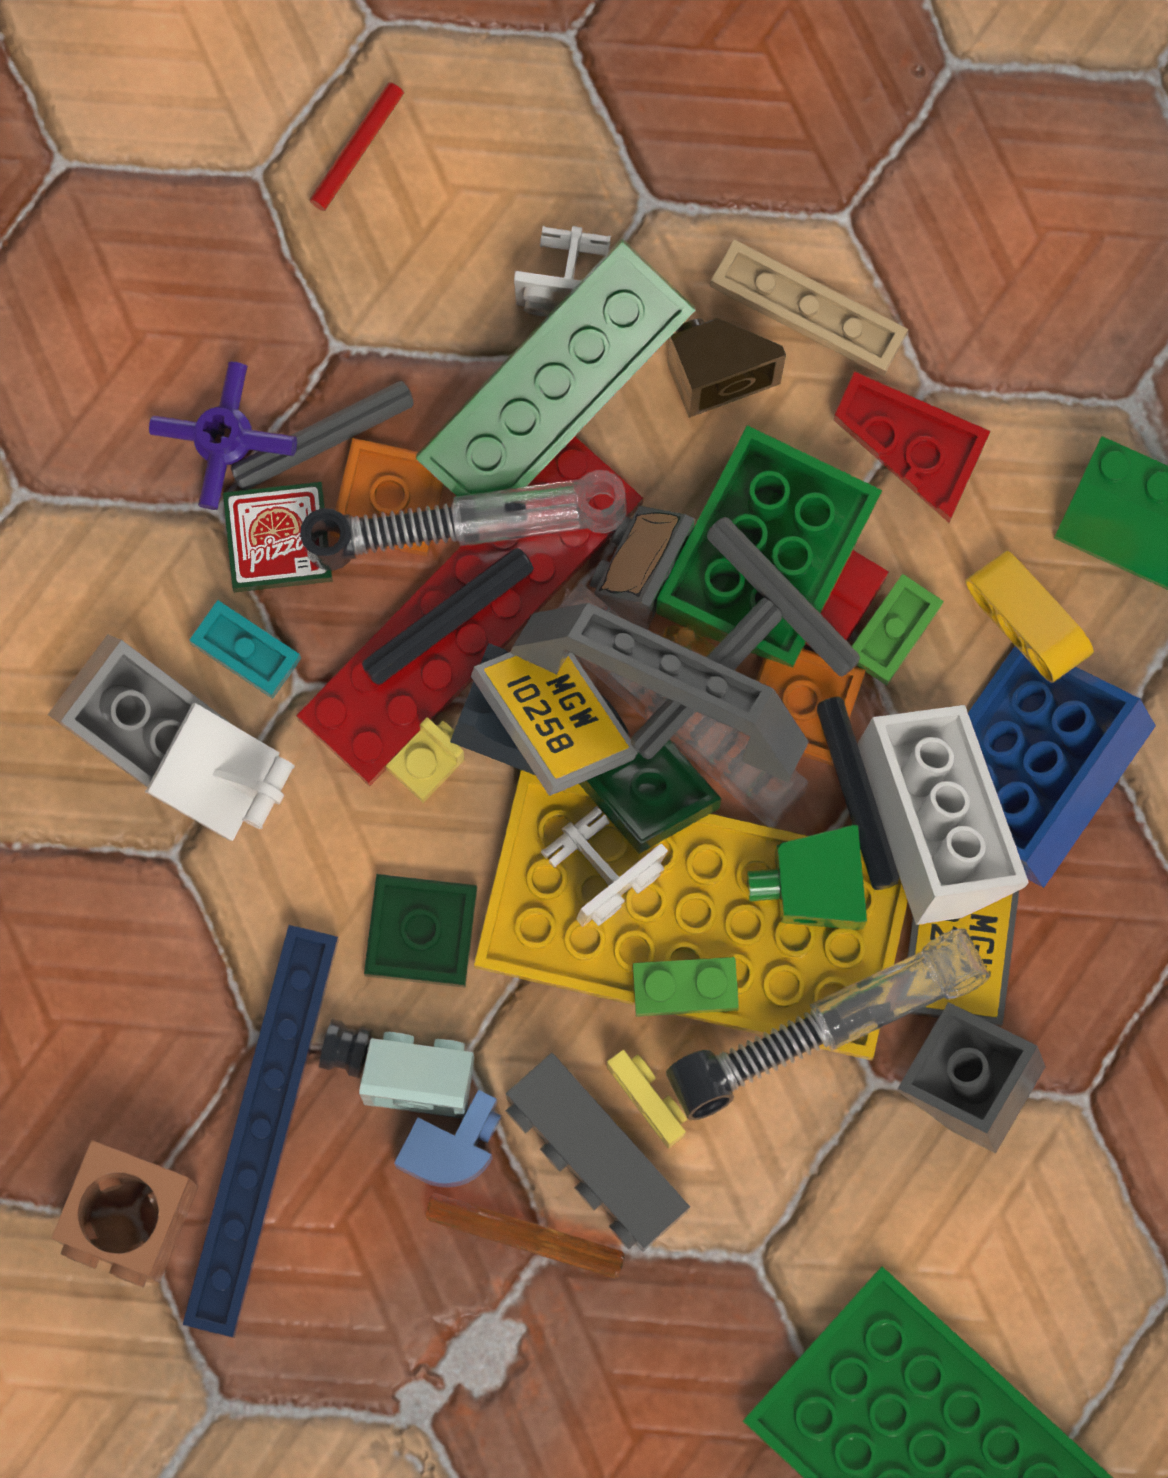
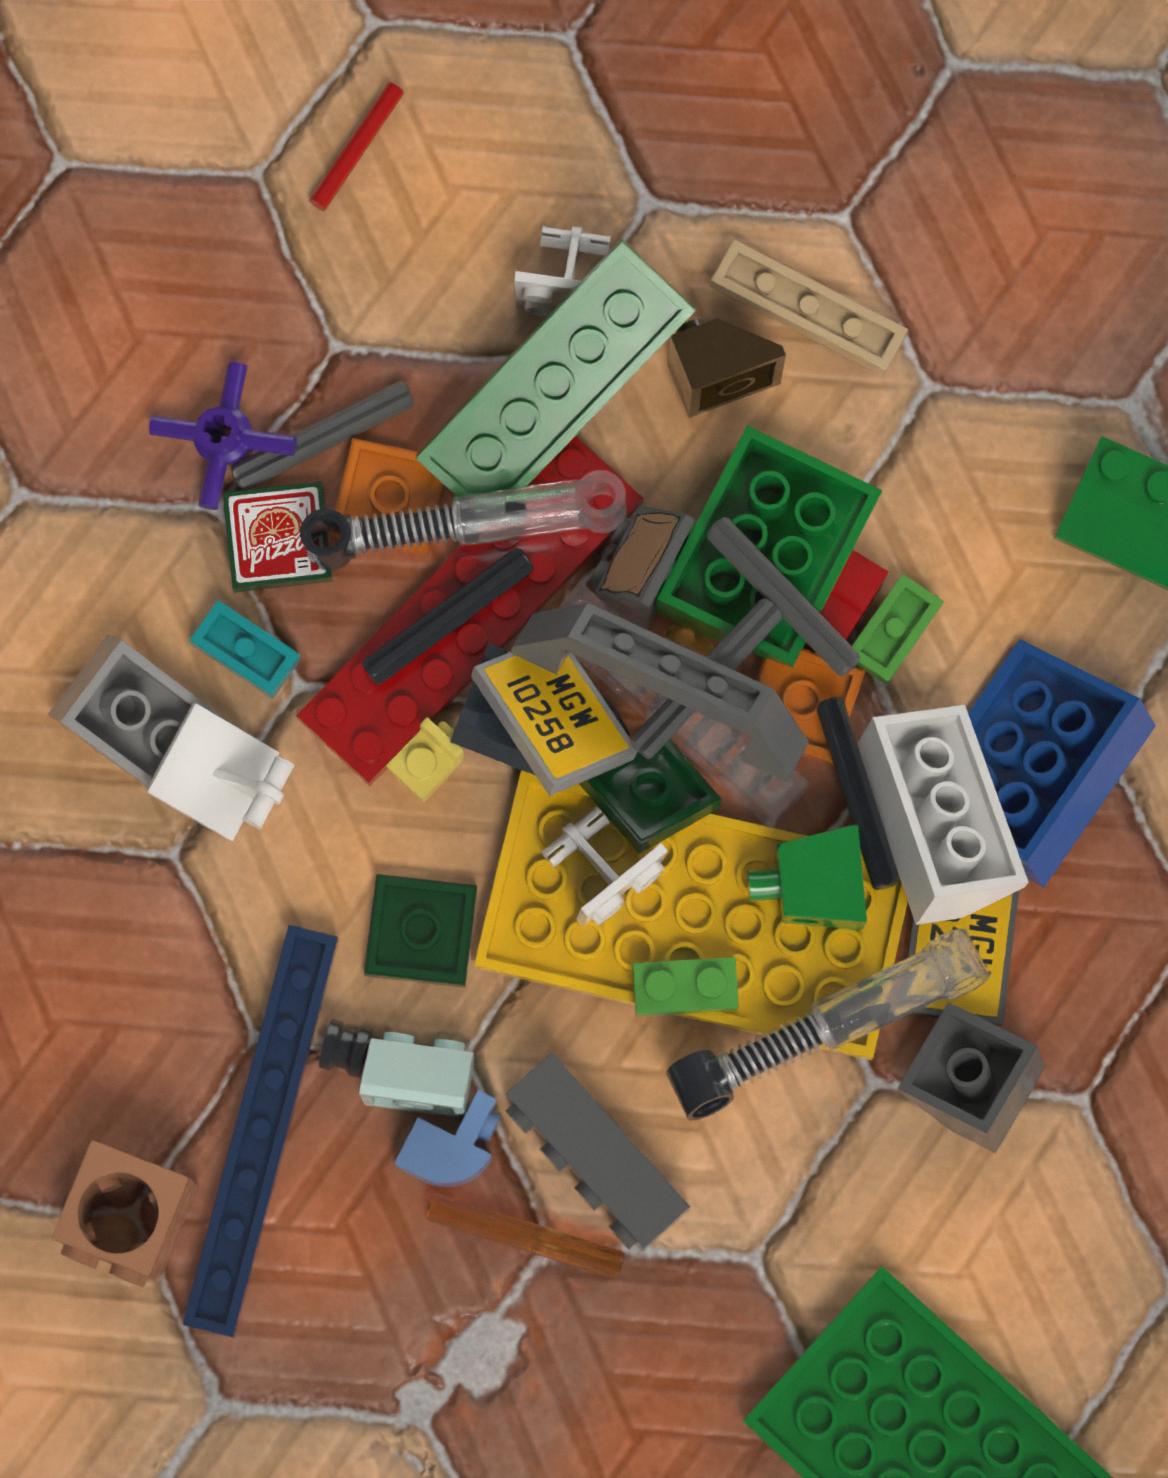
(635, 1080): light yellow plate -> none
(913, 440): red wing -> none
(1029, 616): yellow beam -> none

